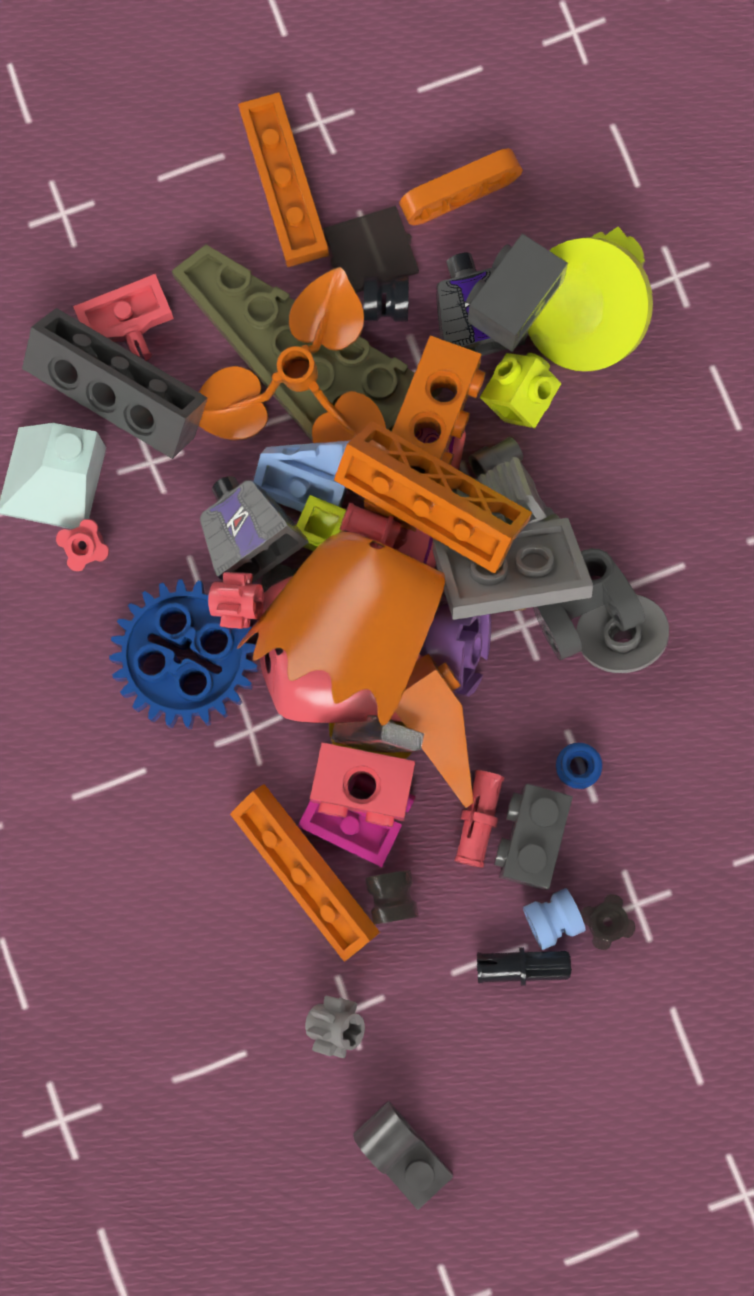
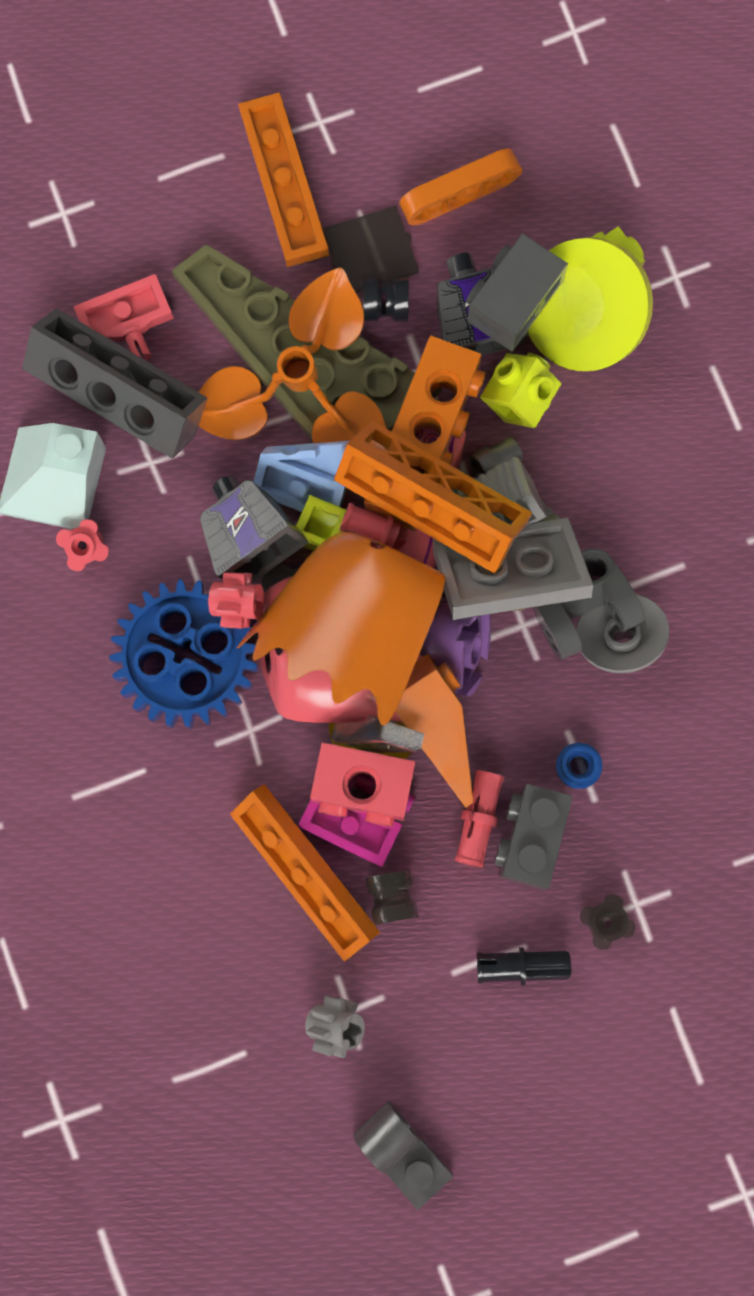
(554, 918): light blue wheel -> none

